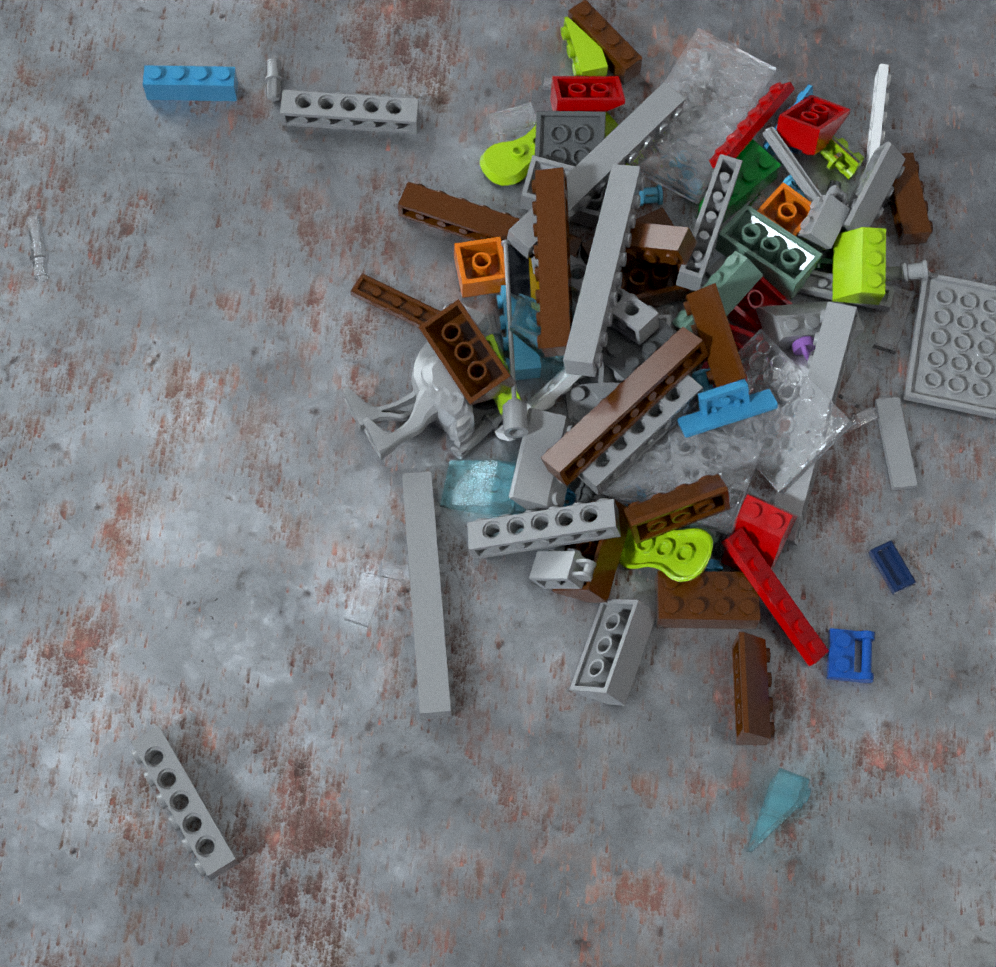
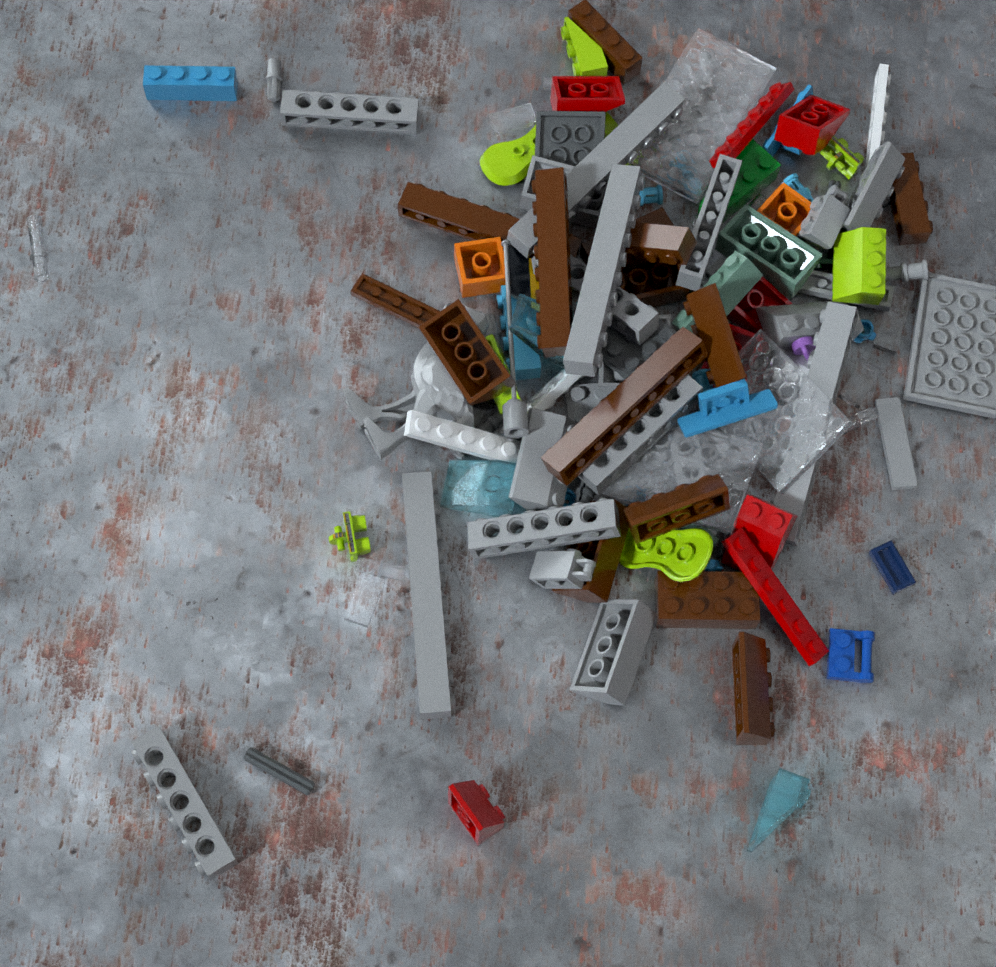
(279, 771): none -> dark grey axle
(352, 525): none -> lime hips
(460, 437): none -> white plate
(474, 810): none -> red slope
(791, 164): light grey axle -> none
(868, 335): none -> dark azure plate

